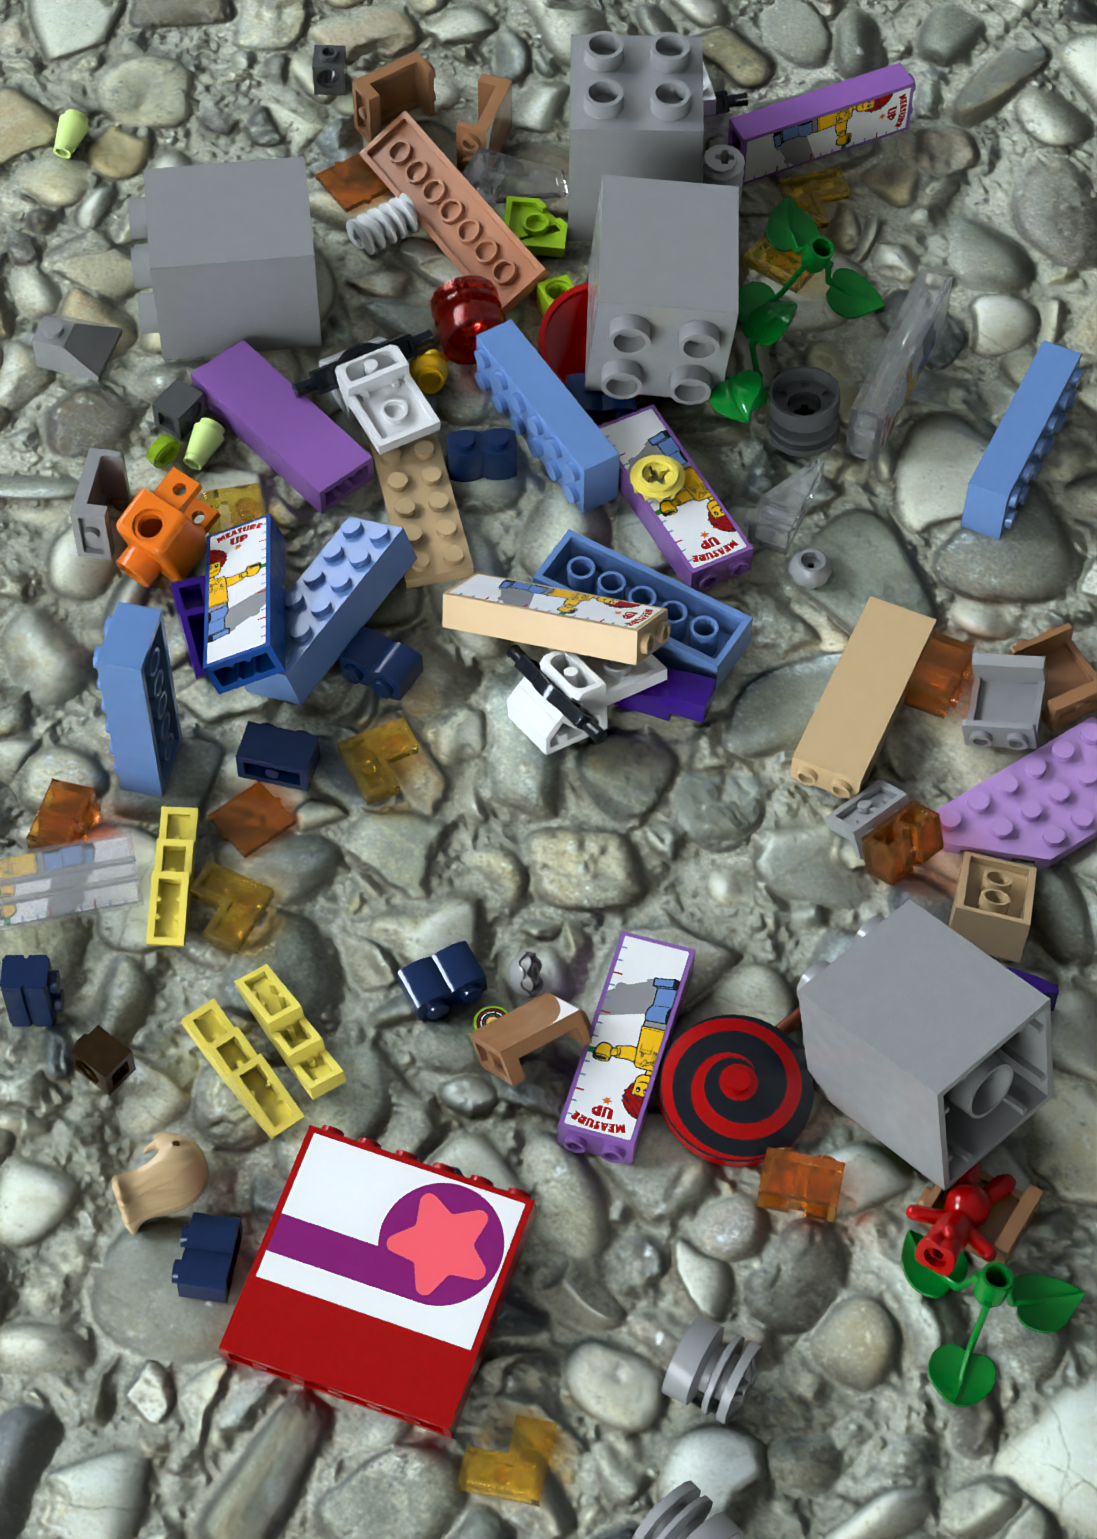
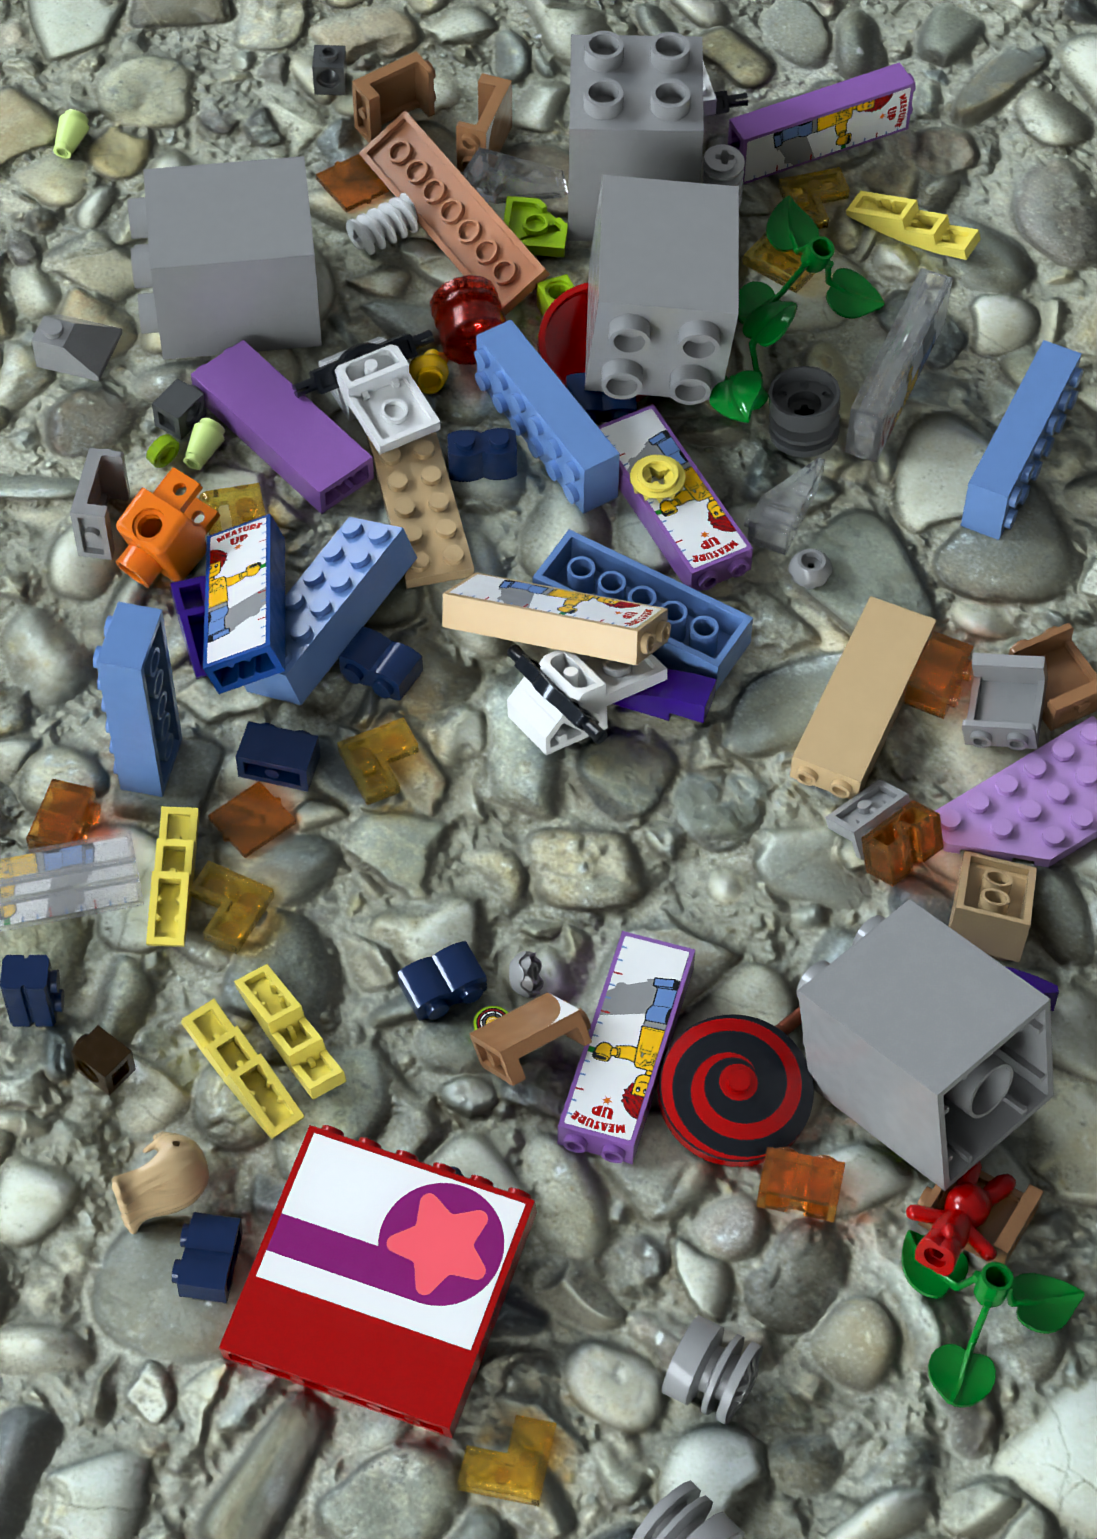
(906, 223): none -> light yellow slope

